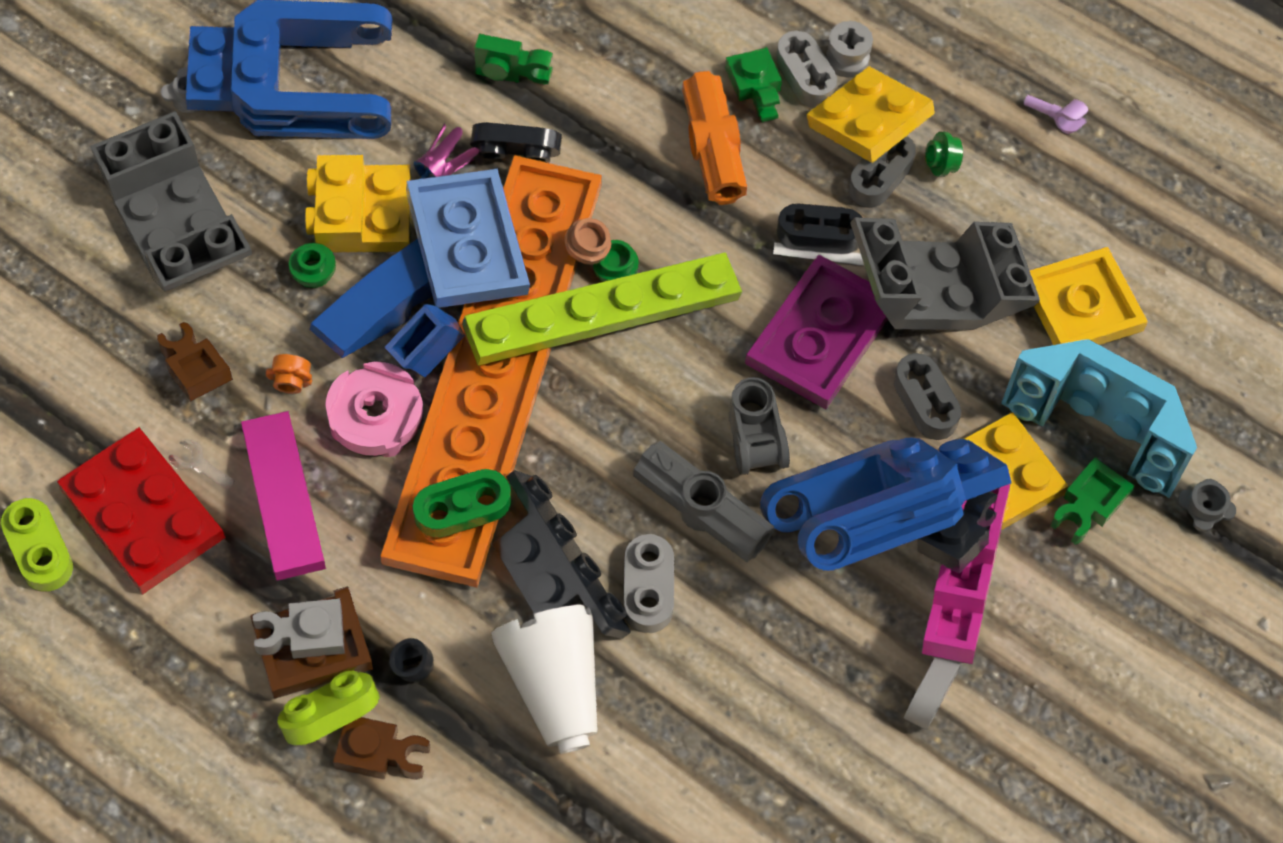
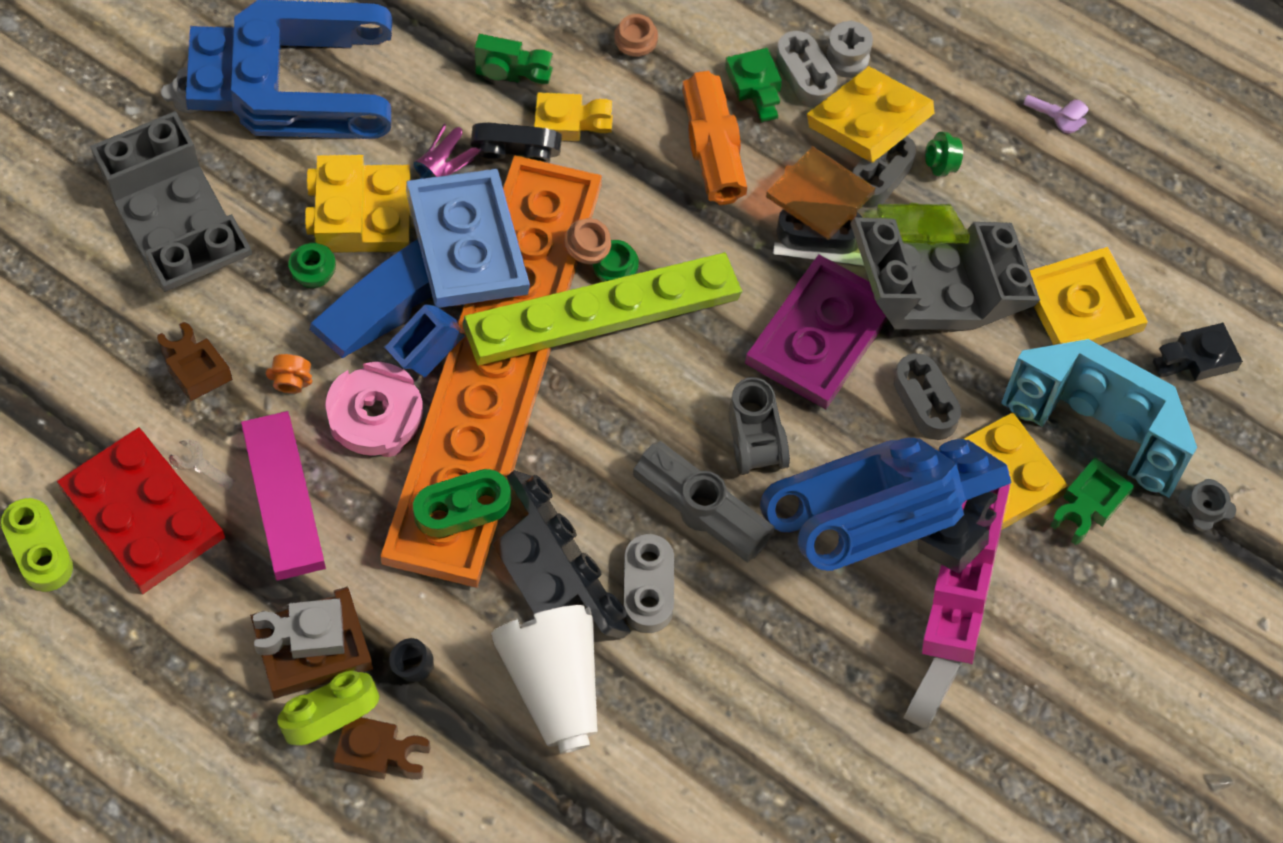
(569, 116): none -> yellow plate
(636, 35): none -> nougat plate
(820, 192): none -> clear orange piece
(926, 222): none -> clear neon green piece
(1204, 351): none -> black plate

